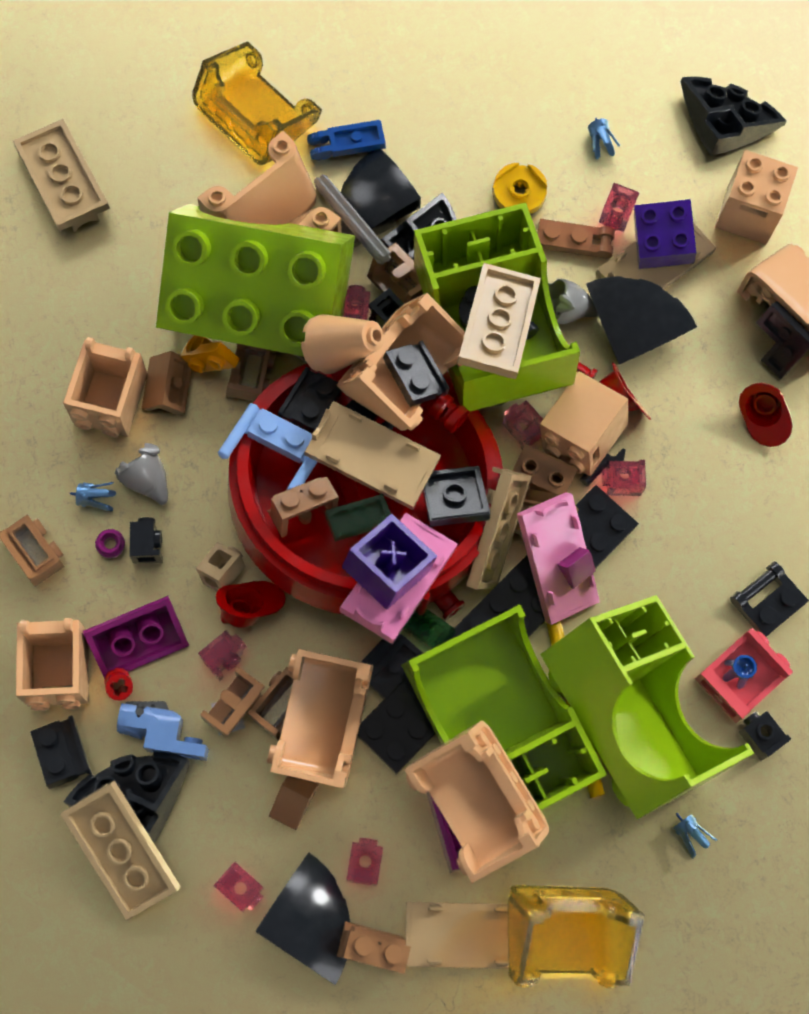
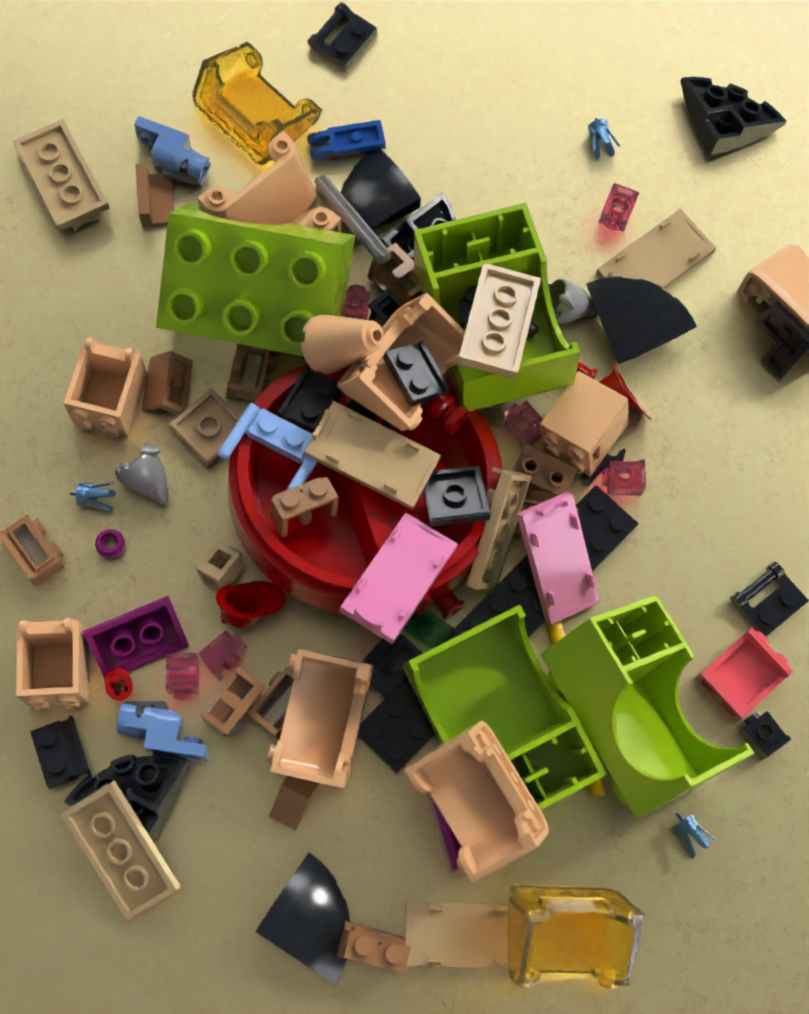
(145, 541): black brick -> none
(154, 197): none -> medium nougat panel
(172, 152): none -> medium blue plate
(182, 674): none -> clear pink brick
(205, 426): none -> tan plate
(207, 356): light orange plate -> none
(228, 882): clear pink brick -> none
(348, 42): none -> black plate
(356, 872): clear pink brick -> none
(357, 517): clear green plate -> none
(389, 561): dark purple brick -> none
(520, 175): yellow plate -> none
(576, 238): nougat plate -> none
(577, 567): magenta slope -> none
(664, 234): dark purple brick -> none
(742, 668): blue piece -> none
(756, 197): light nougat container -> none
(766, 414): red piece -> none

